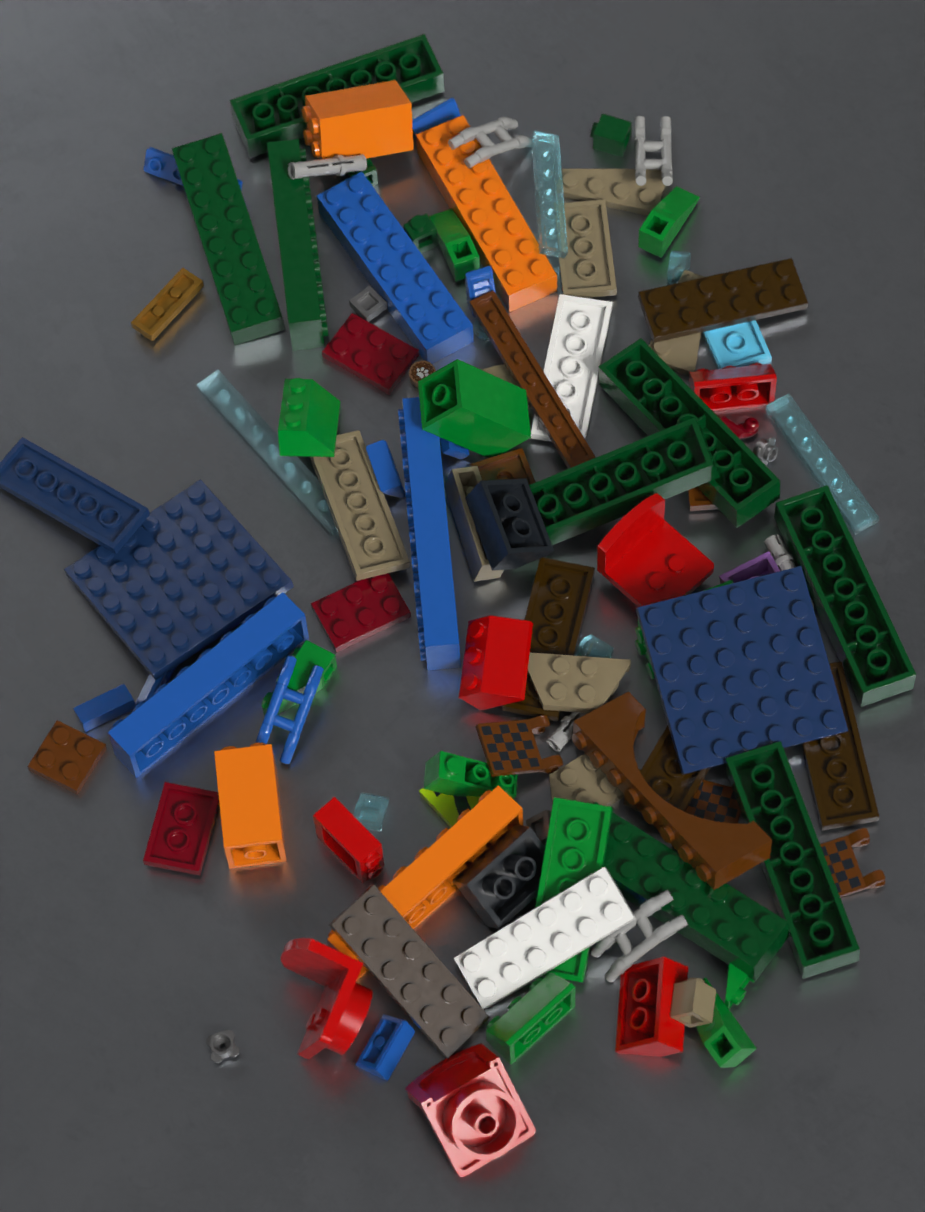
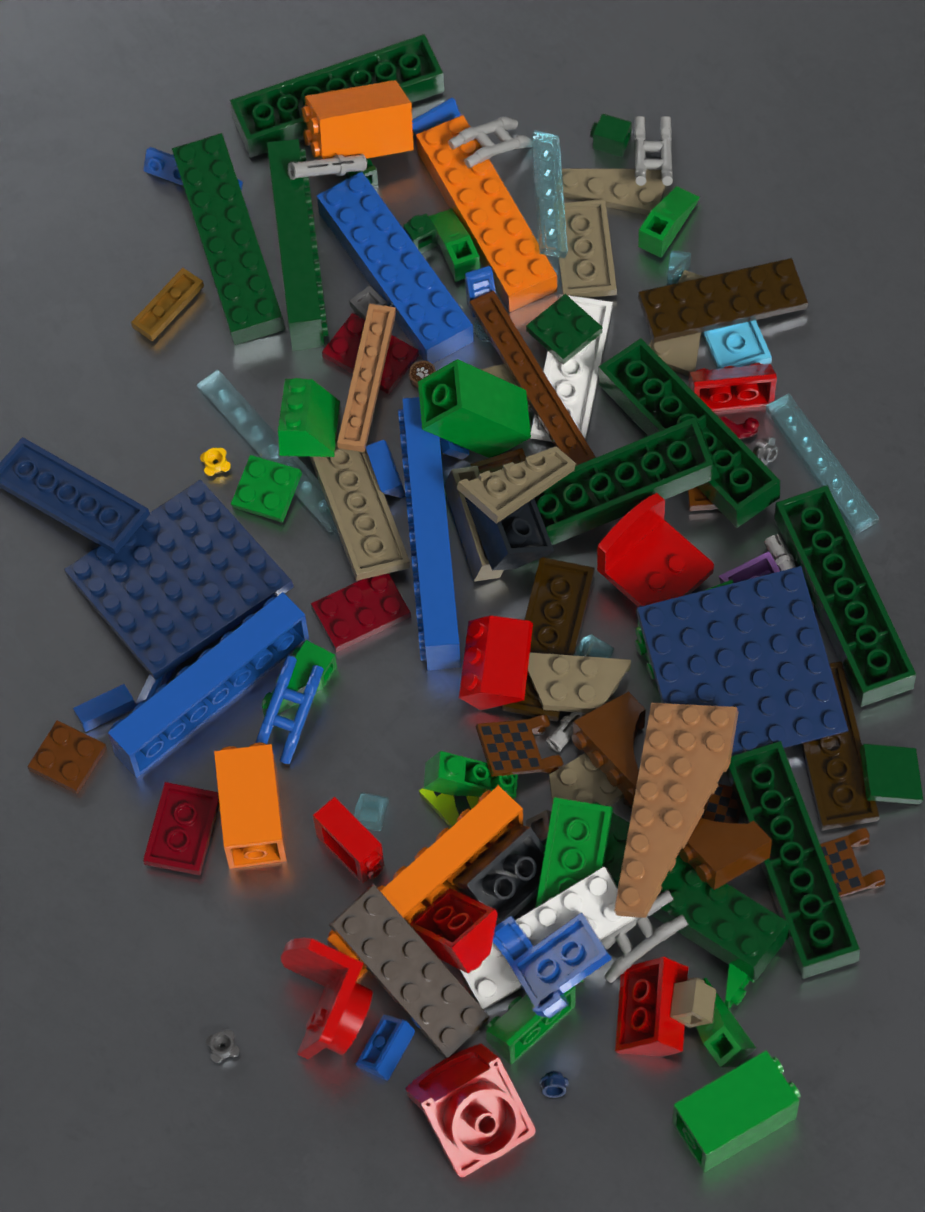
(212, 455): none -> yellow plate
(266, 488): none -> green plate
(366, 378): none -> medium nougat plate
(457, 929): none -> red slope
(516, 484): none -> dark tan wing
(554, 962): none -> blue piece
(554, 1084): none -> dark blue plate
(564, 329): none -> dark green plate
(678, 772): none -> medium nougat wing
(736, 1110): none -> green brick
(891, 774): none -> dark green tile

